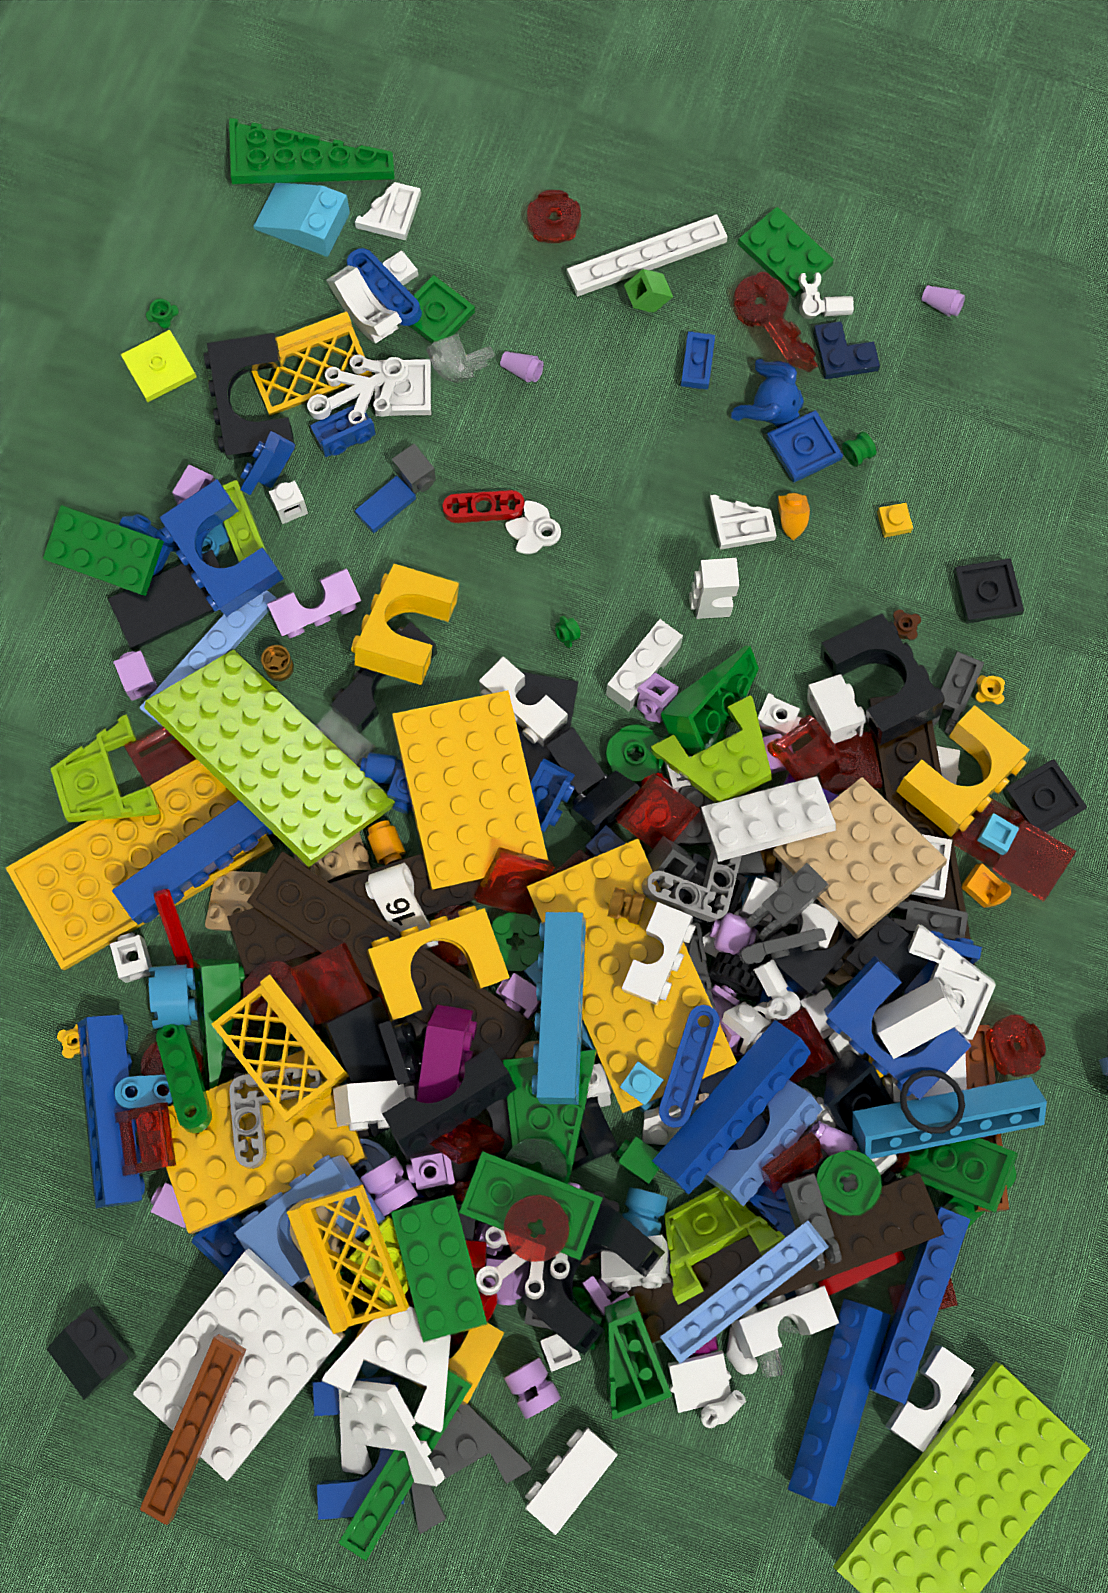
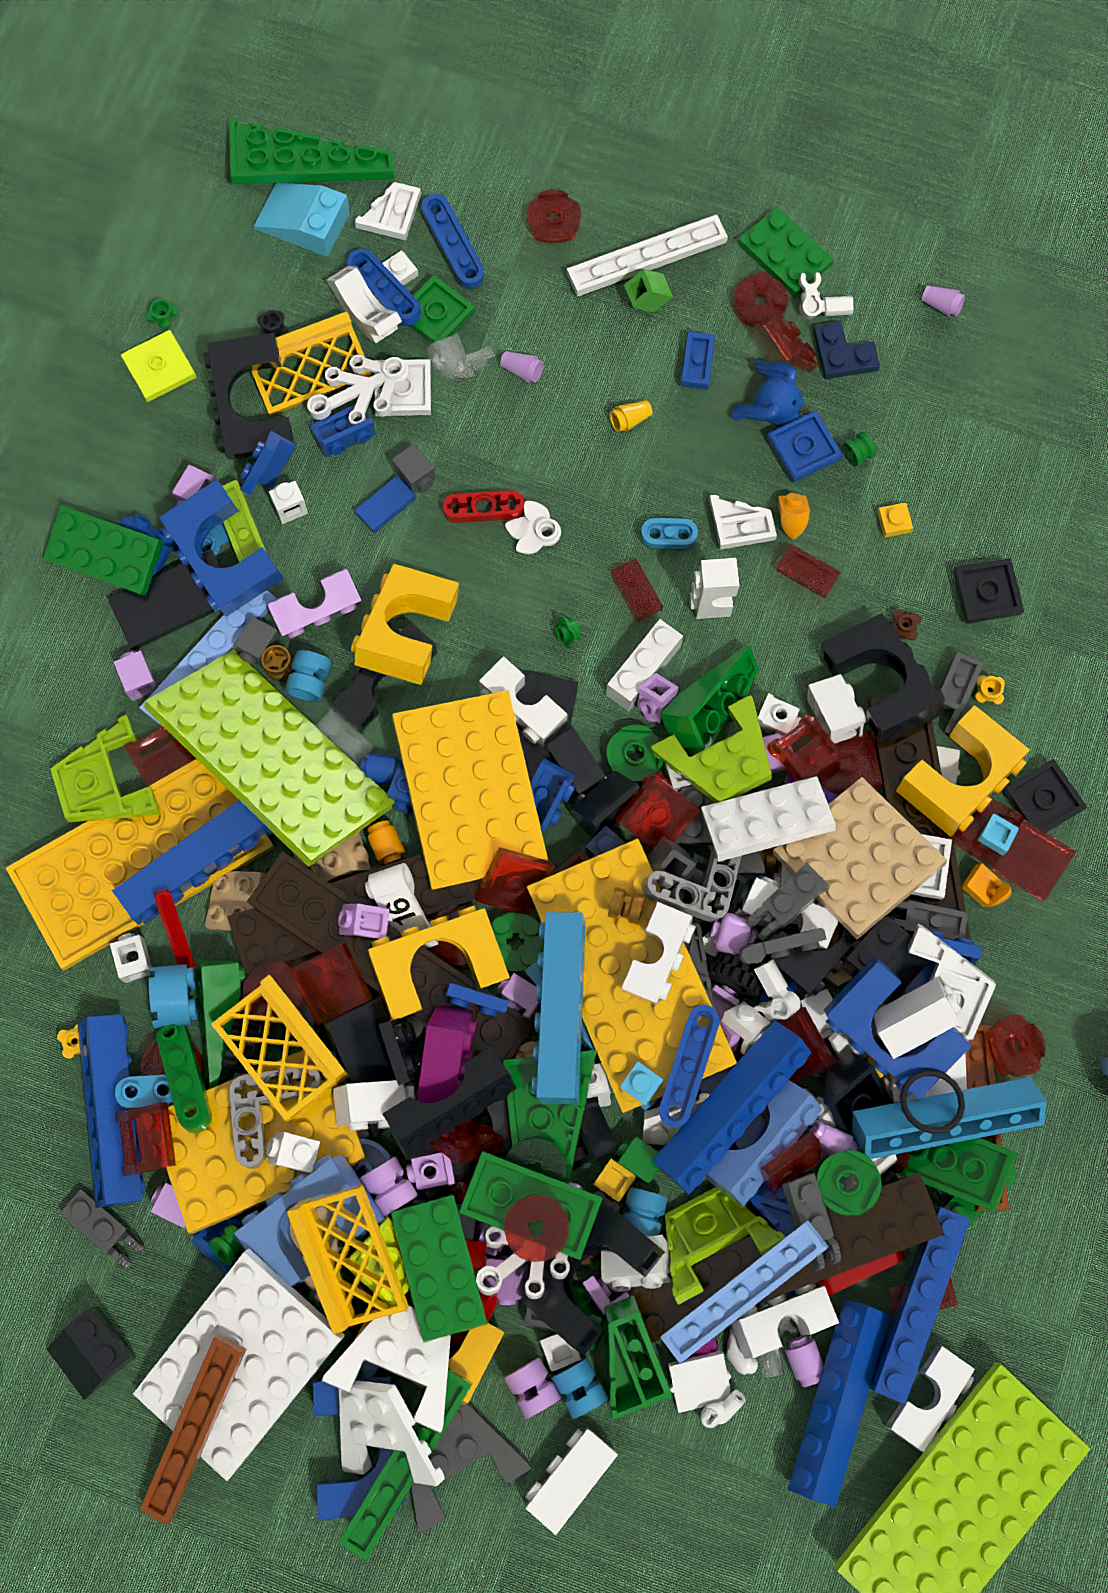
(100, 1226): none -> dark grey hinge
(227, 1245): none -> green wheel
(254, 640): none -> dark grey brick
(272, 317): none -> black plate
(292, 1151): none -> white bracket
(308, 674): none -> dark azure wheel
(363, 921): none -> lavender bracket
(453, 241): none -> blue plate
(488, 1004): none -> blue plate
(574, 1377): none -> dark azure wheel
(614, 1180): none -> yellow plate
(629, 415): none -> yellow cone
(636, 590): none -> clear red plate
(669, 530): none -> dark azure plate
(805, 1360): none -> lavender brick
(808, 571): none -> clear red plate

